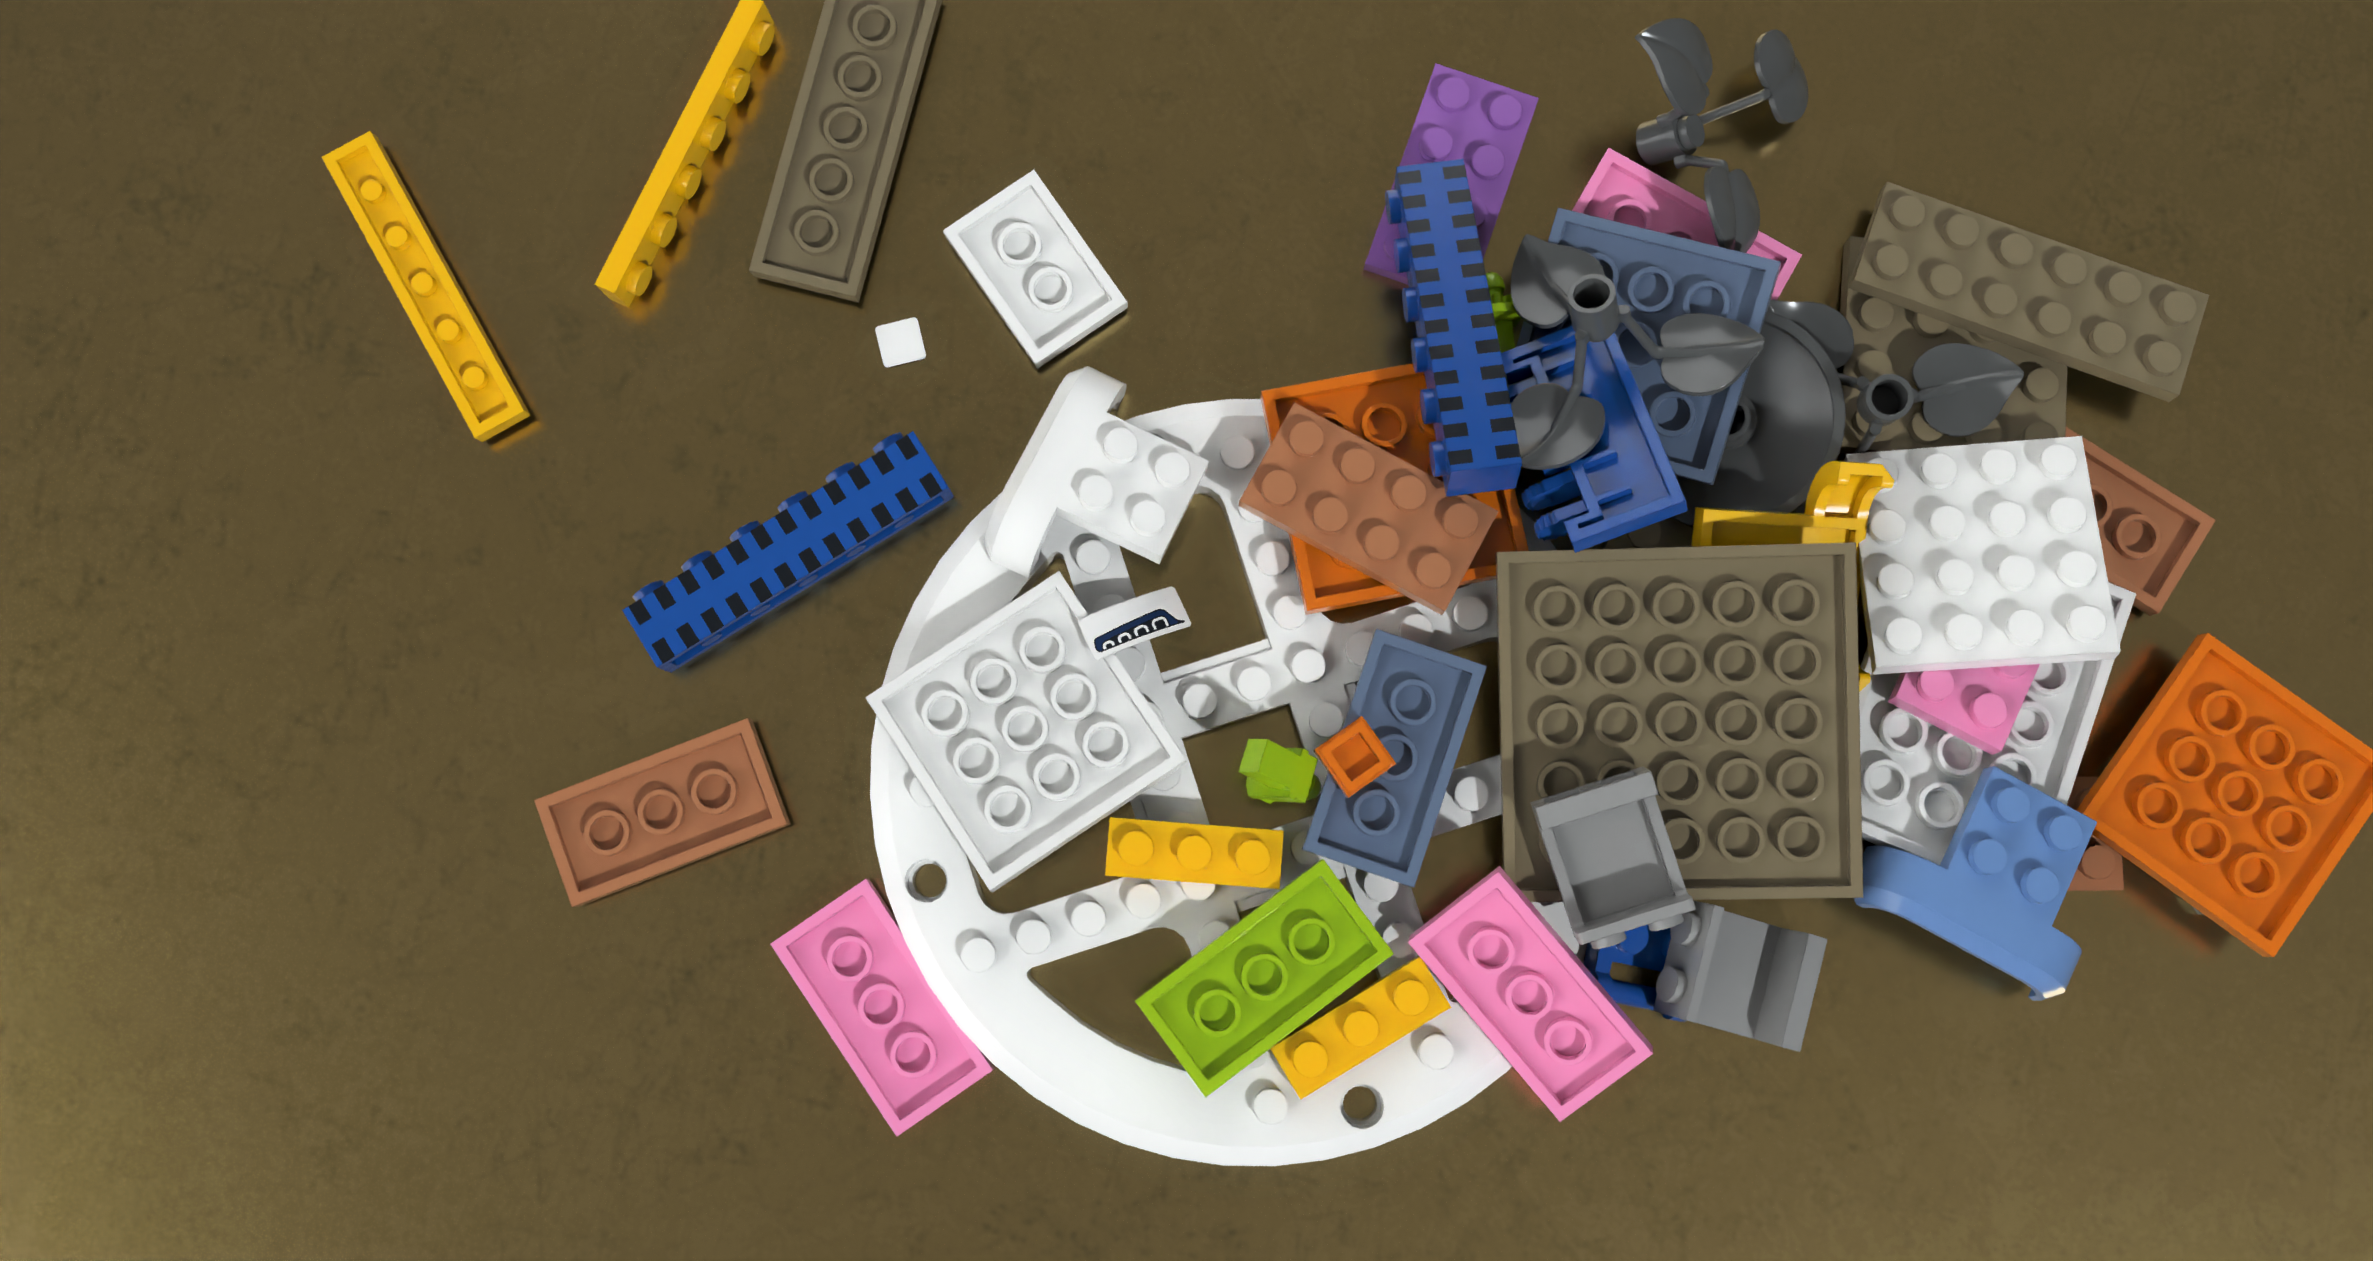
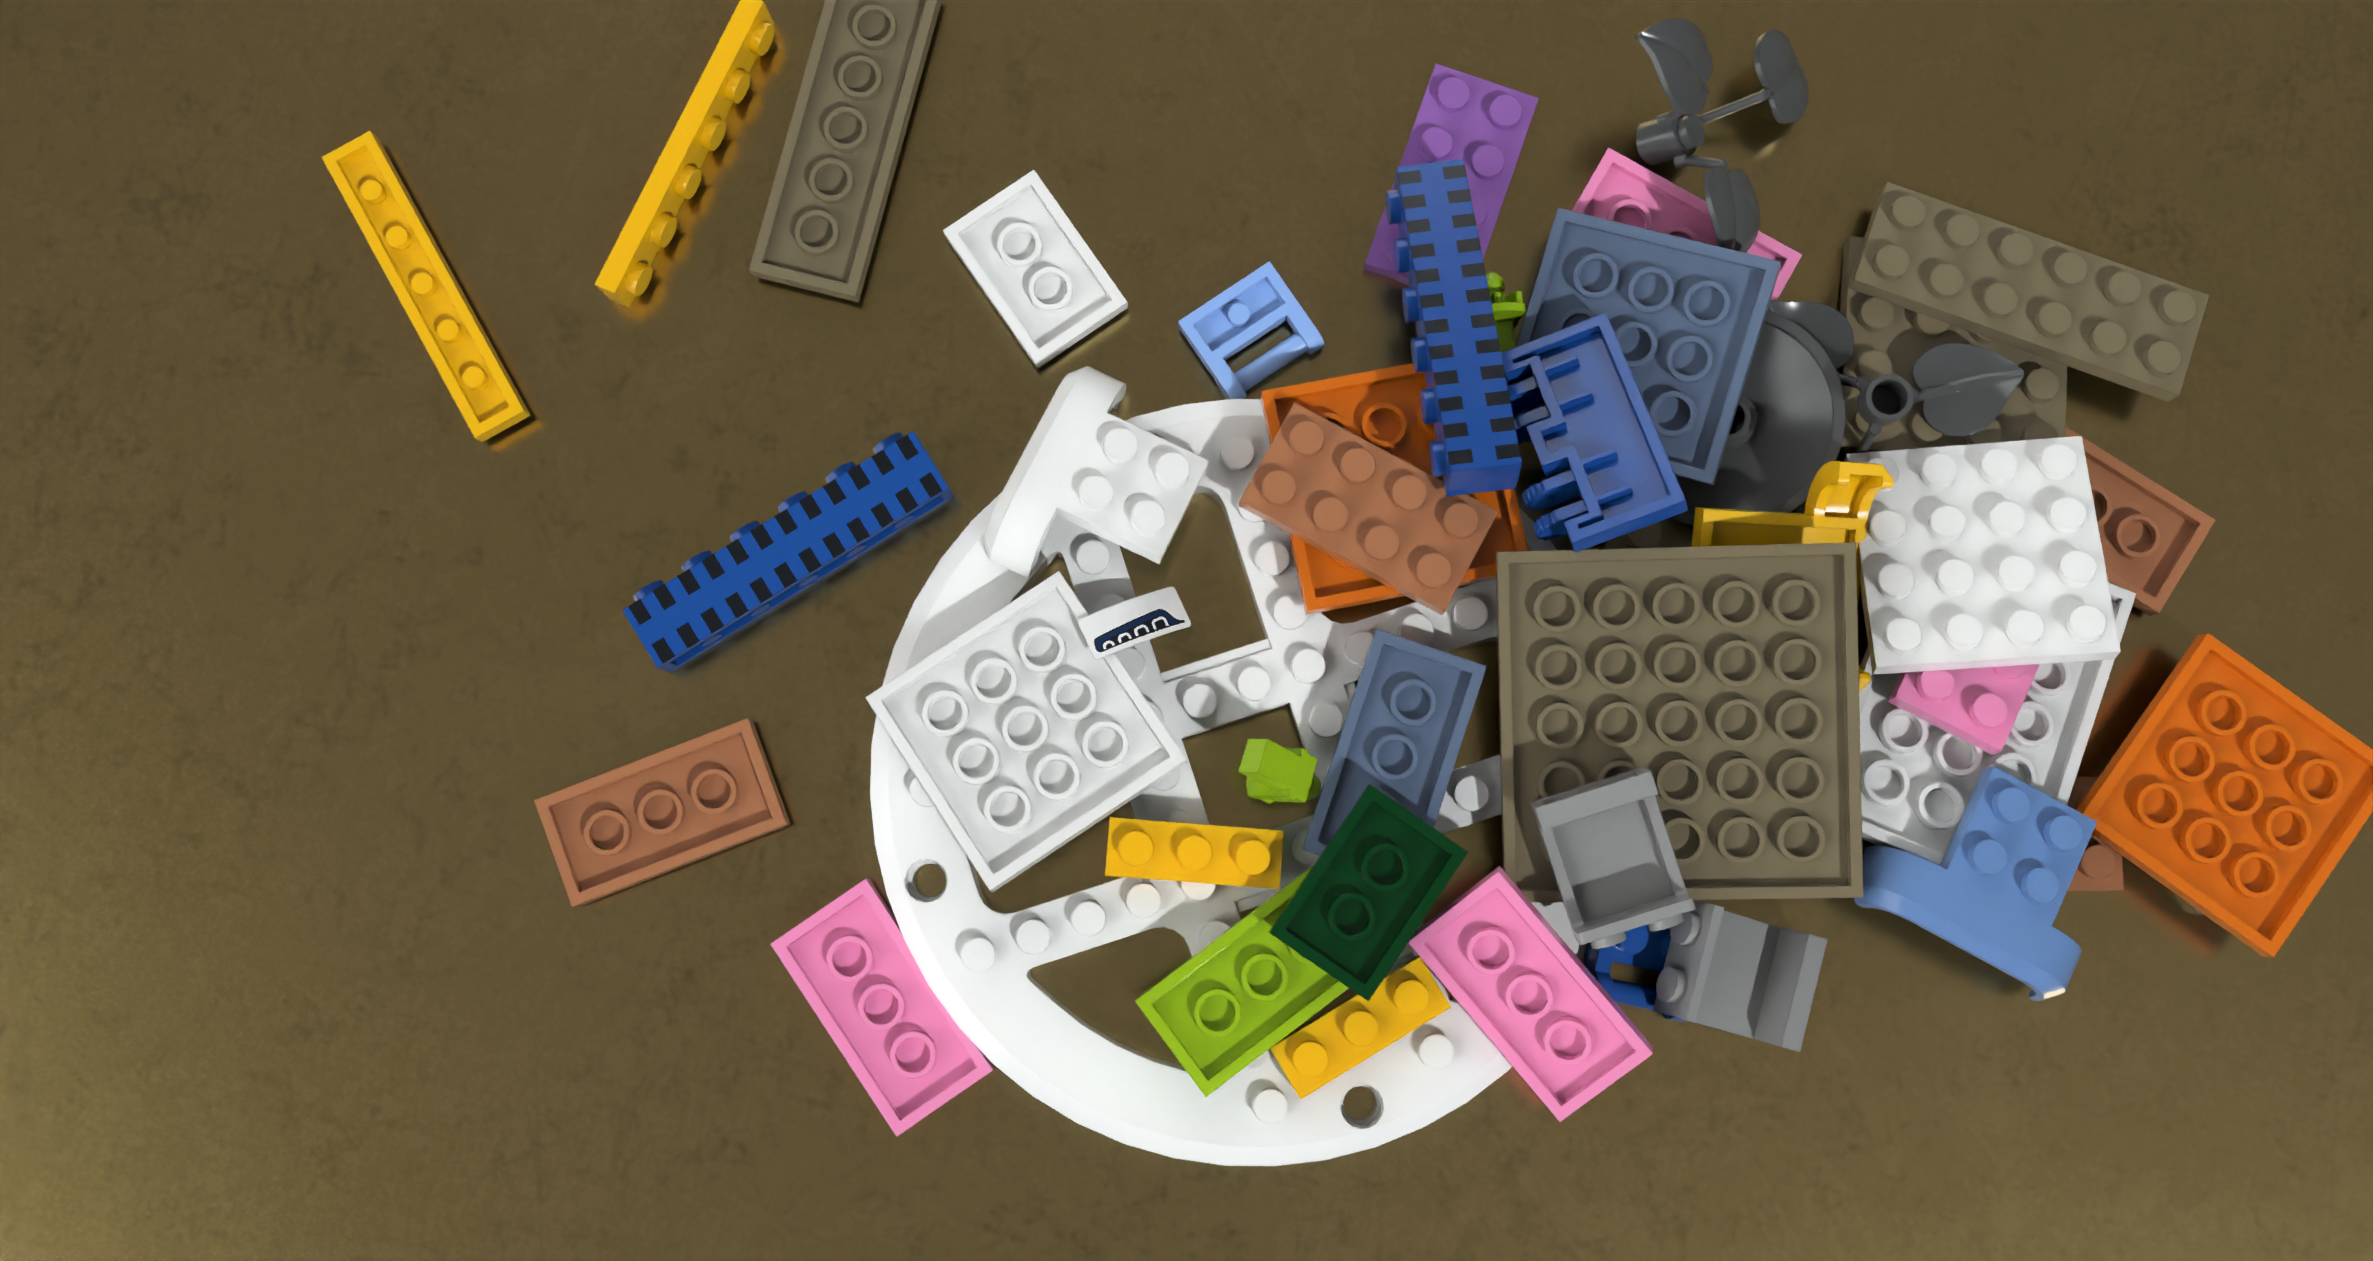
(900, 342): white sticker -> none
(1242, 317): none -> light blue plate
(1354, 757): orange tile -> none
(1368, 892): none -> dark green plate
(1553, 280): dark grey plant -> none

